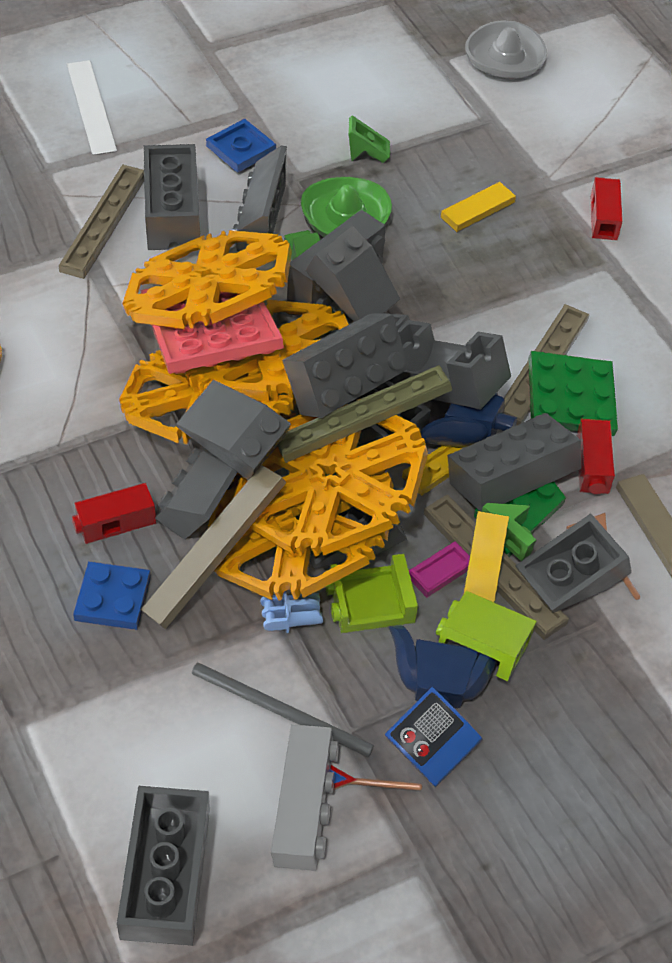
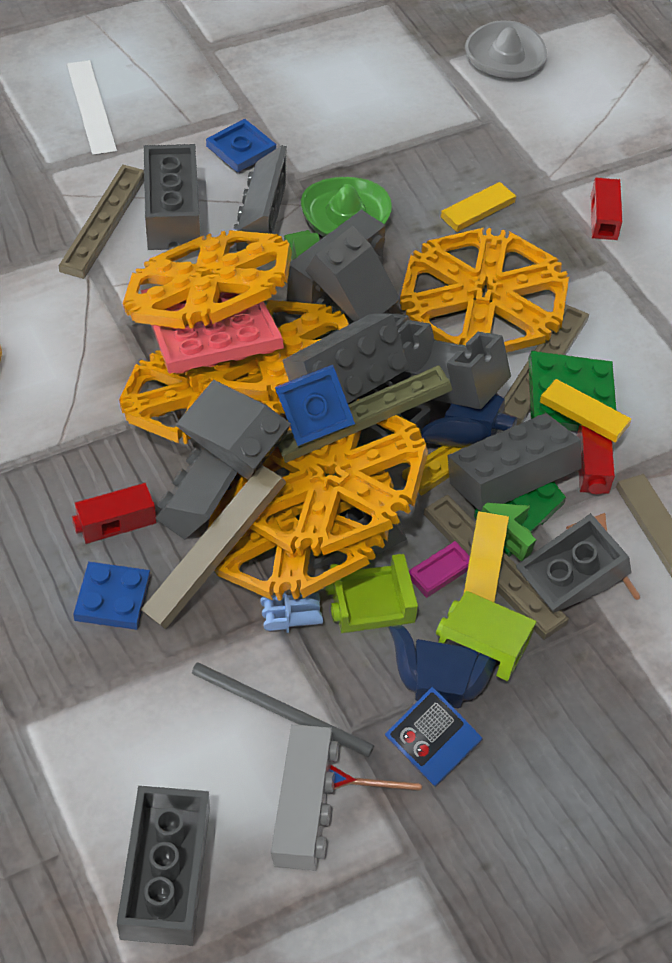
(315, 405): none -> blue plate
(366, 139): bright green slope -> none
(503, 288): none -> light orange plate
(585, 410): none -> yellow tile

